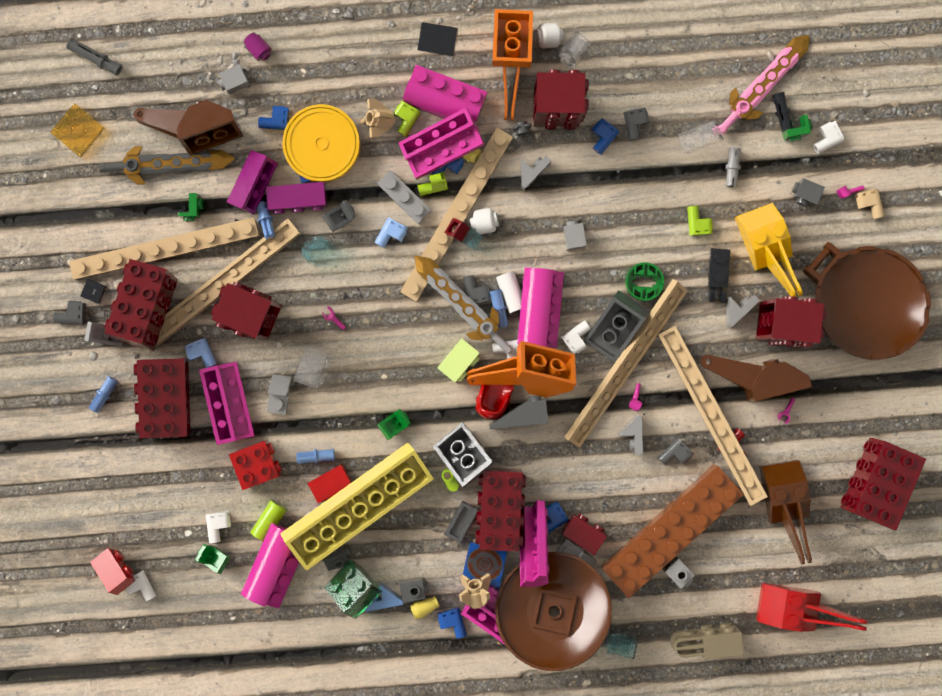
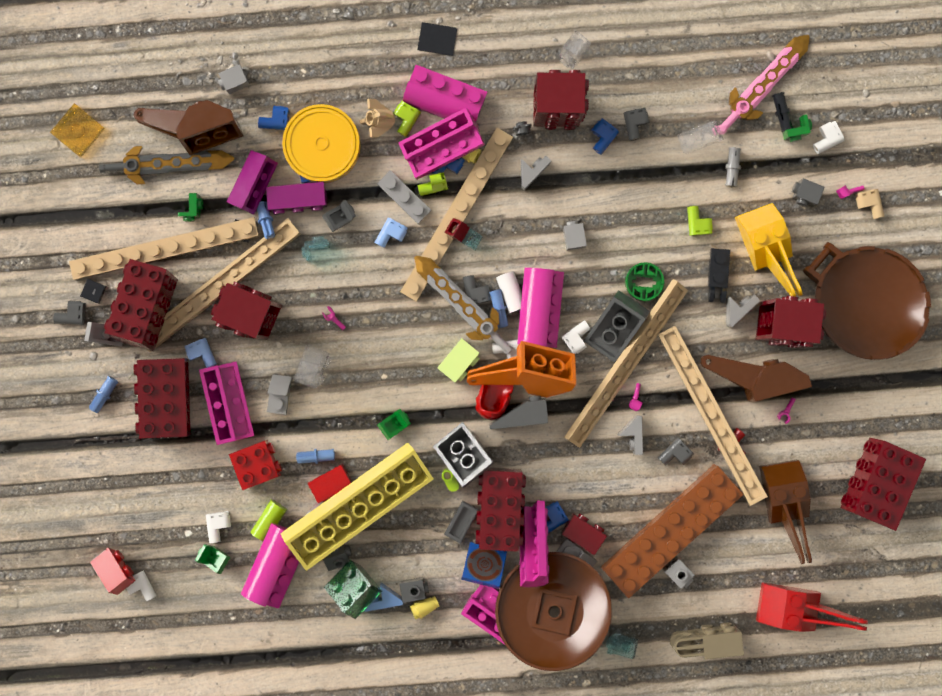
(101, 60): dark grey pin -> none
(257, 47): magenta brick -> none
(452, 618): blue piece -> none
(476, 591): tan brick -> none
(484, 221): white head -> none
(512, 46): orange slope -> none
(548, 35): white head -> none

